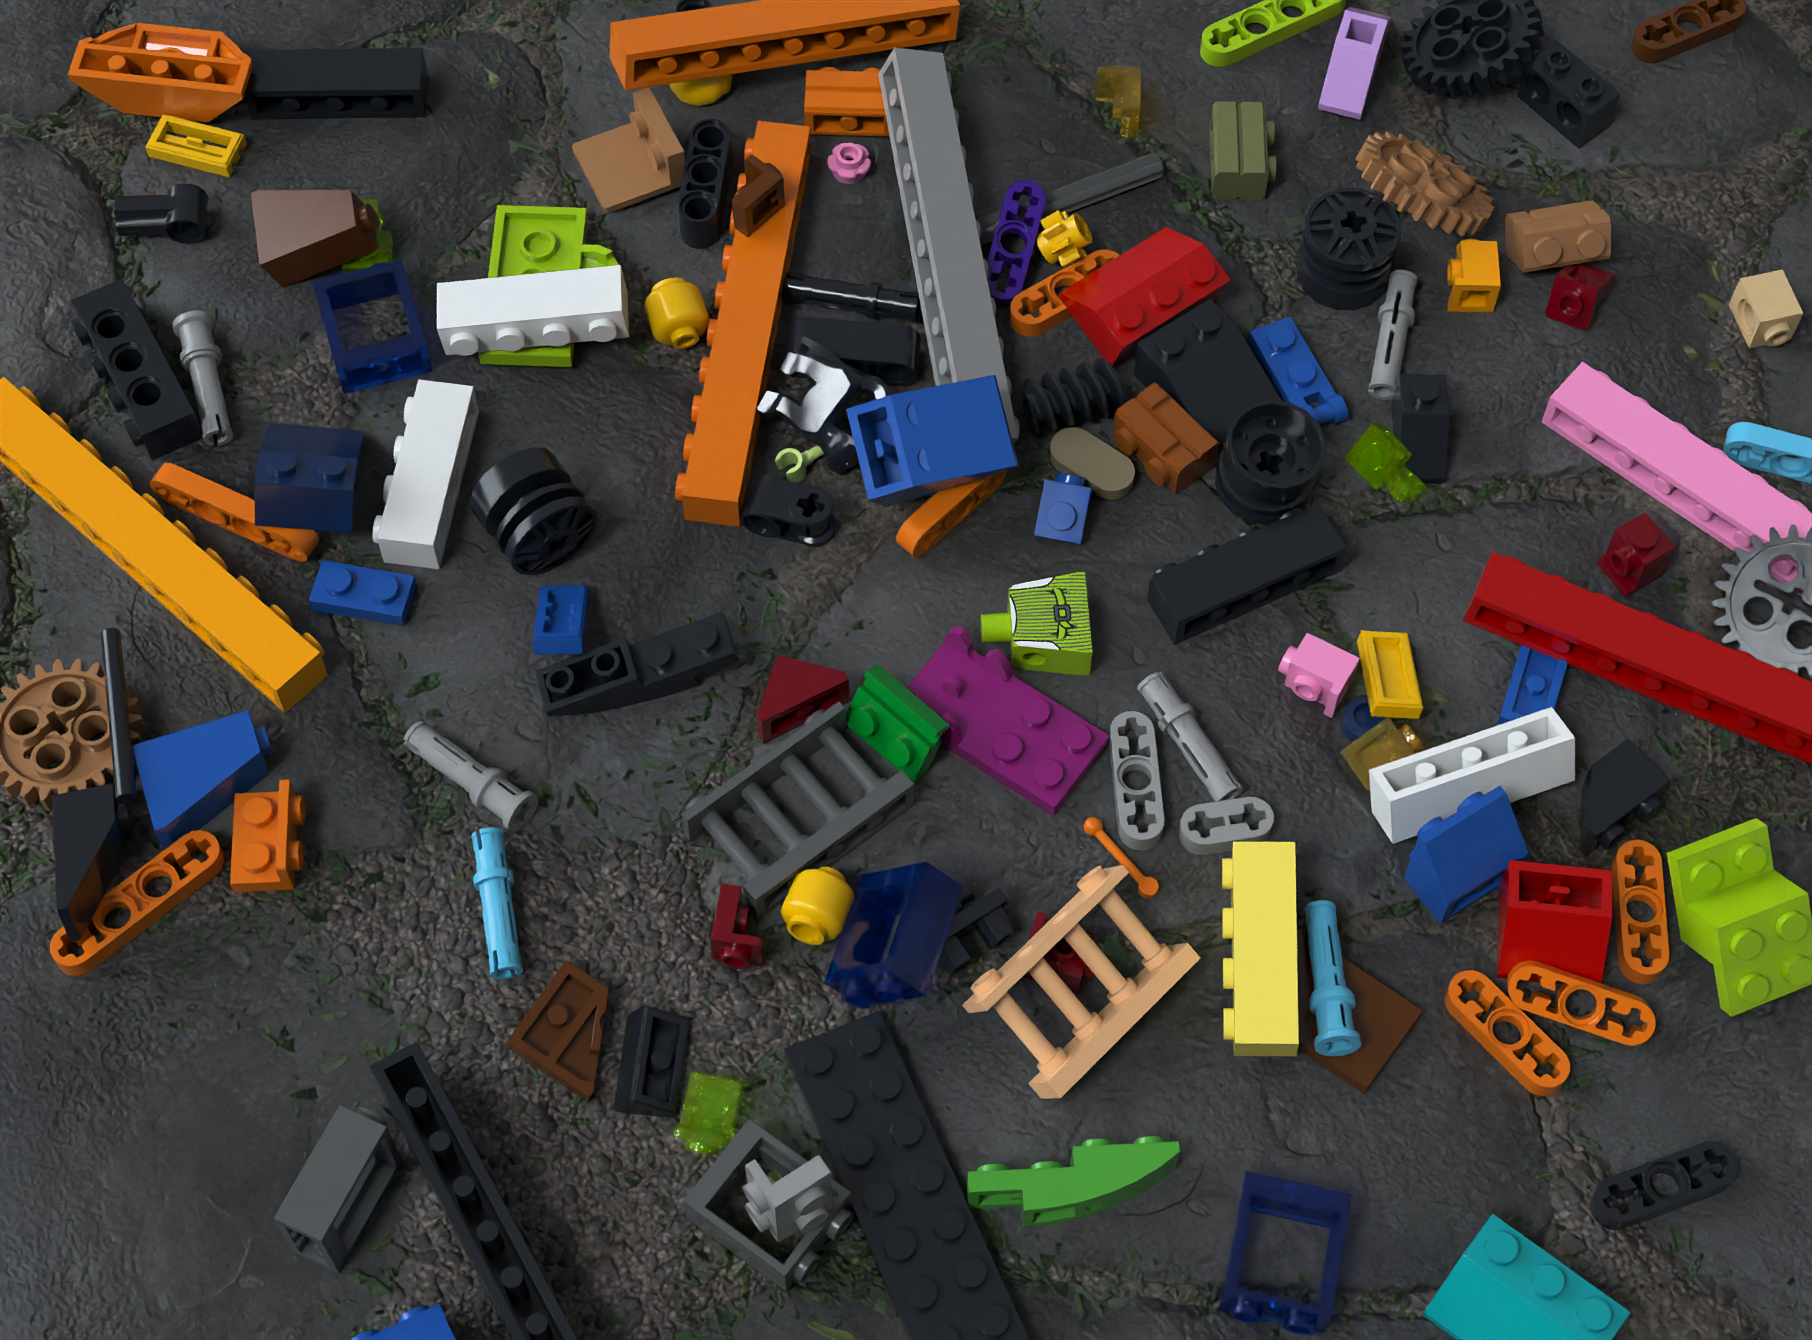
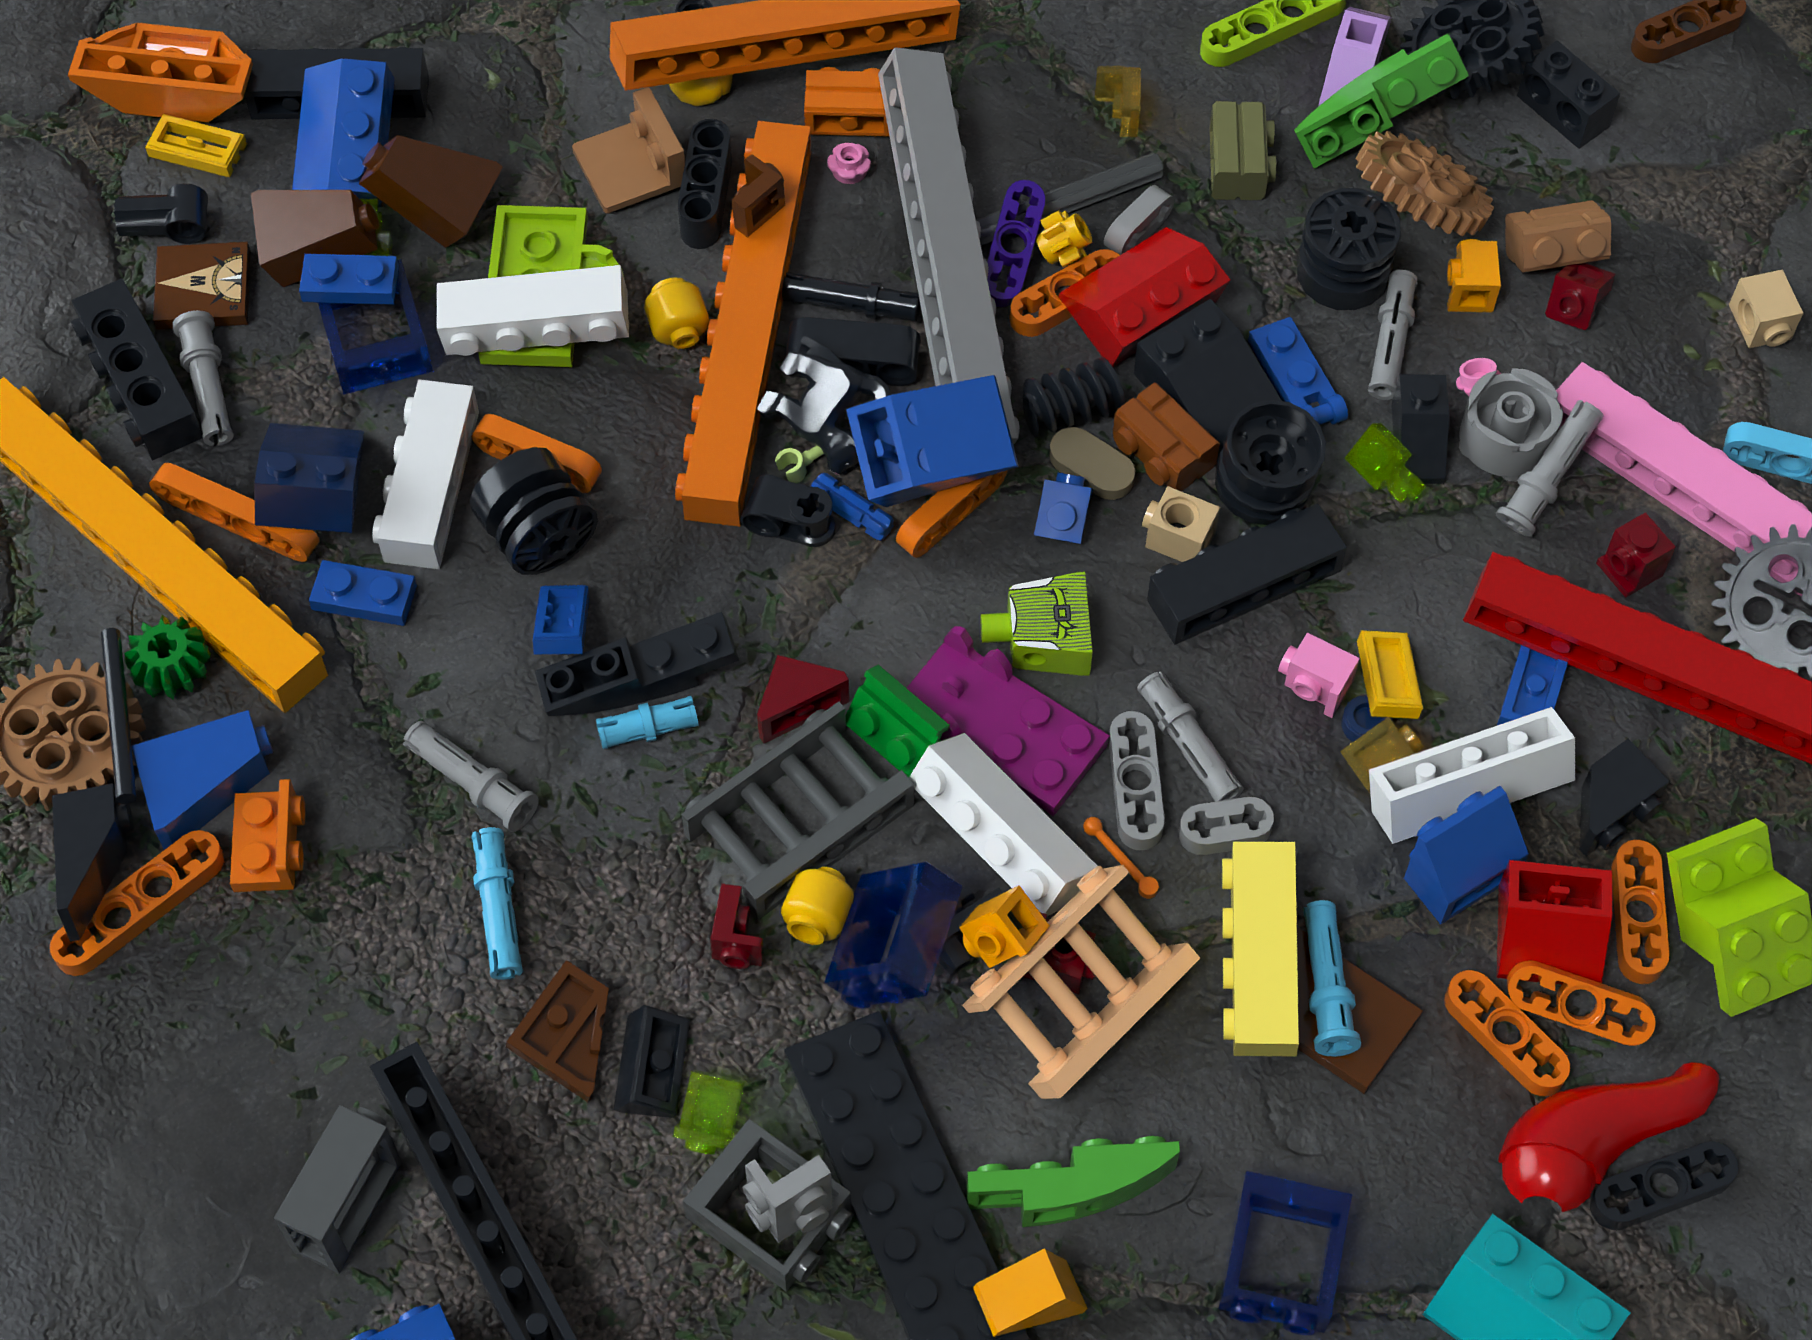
(167, 657): none -> green gear
(202, 279): none -> reddish brown tile
(341, 120): none -> blue slope
(349, 279): none -> blue plate
(430, 185): none -> reddish brown slope
(503, 437): none -> orange beam
(647, 722): none -> medium azure pin
(855, 507): none -> blue axle
(992, 934): none -> light orange brick
(1001, 822): none -> white brick
(1029, 1294): none -> light orange slope
(1139, 220): none -> light grey beam
(1178, 507): none -> tan brick
(1378, 96): none -> bright green slope
(1472, 371): none -> bright pink plate
(1509, 422): none -> light grey brick
(1539, 485): none -> light grey pin
(1576, 1134): none -> red animal

